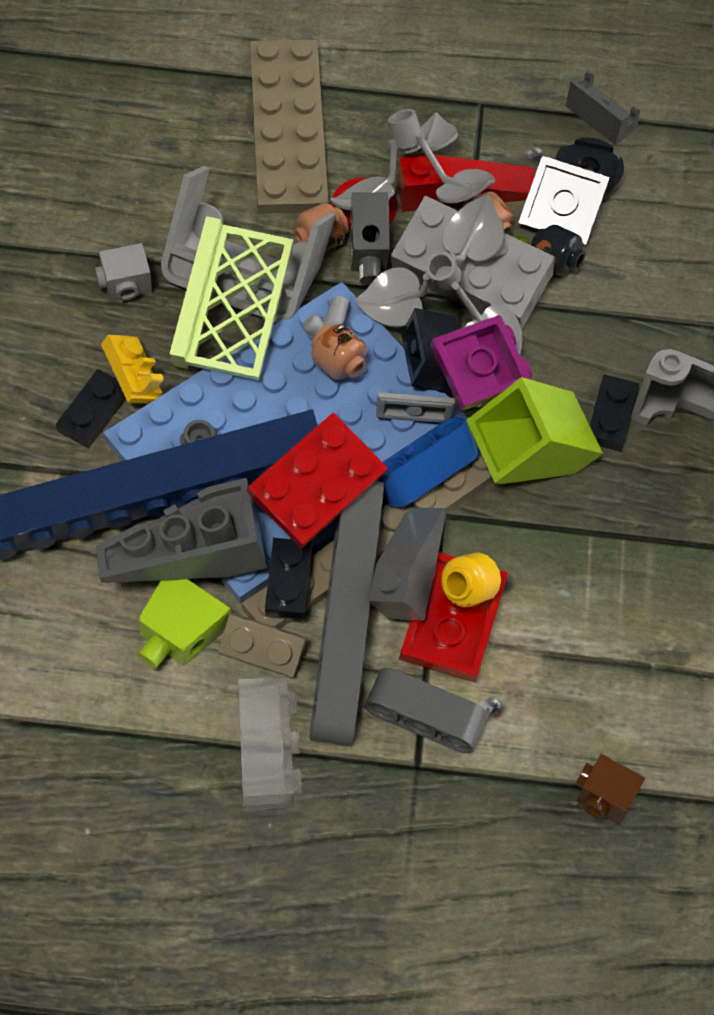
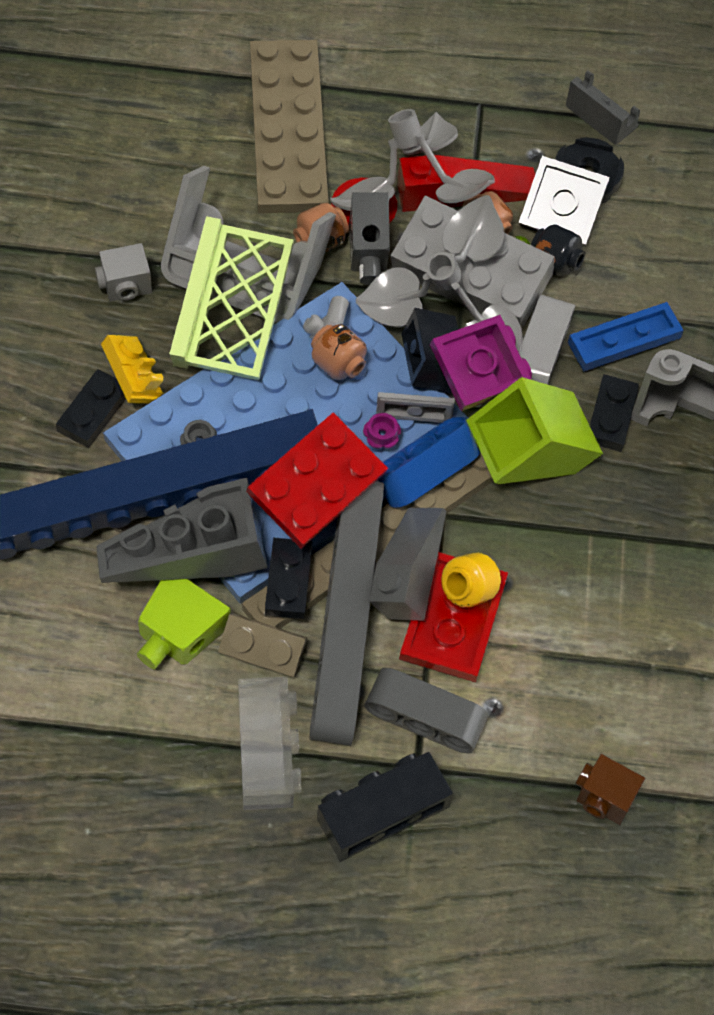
(382, 422): none -> magenta plate
(383, 805): none -> black brick
(546, 336): none -> light grey beam
(625, 336): none -> blue plate

